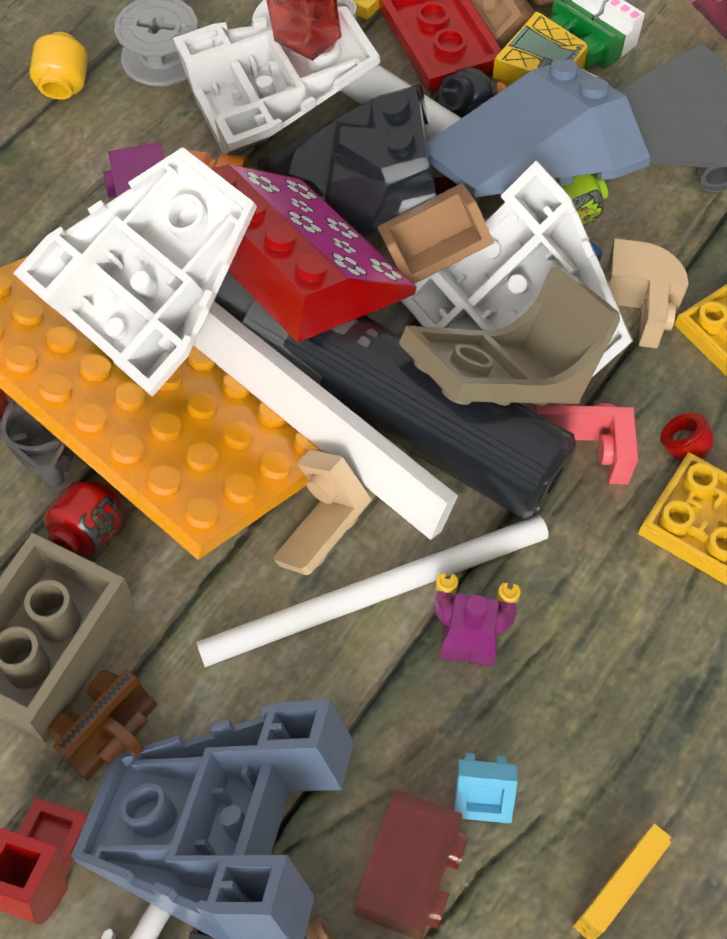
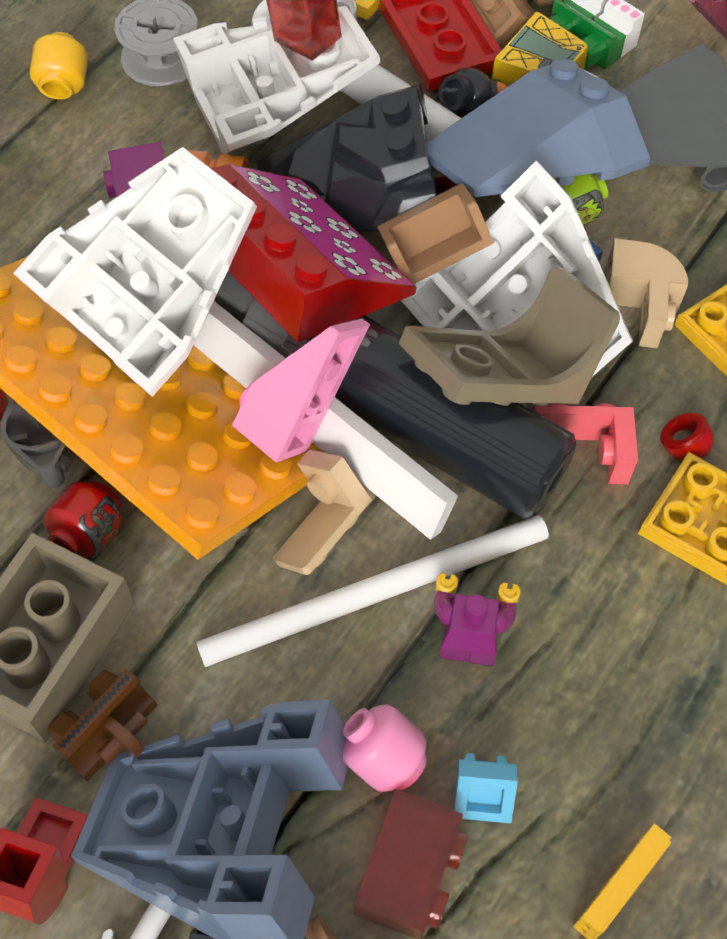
(290, 400): none -> bright pink slope
(384, 748): none -> bright pink head

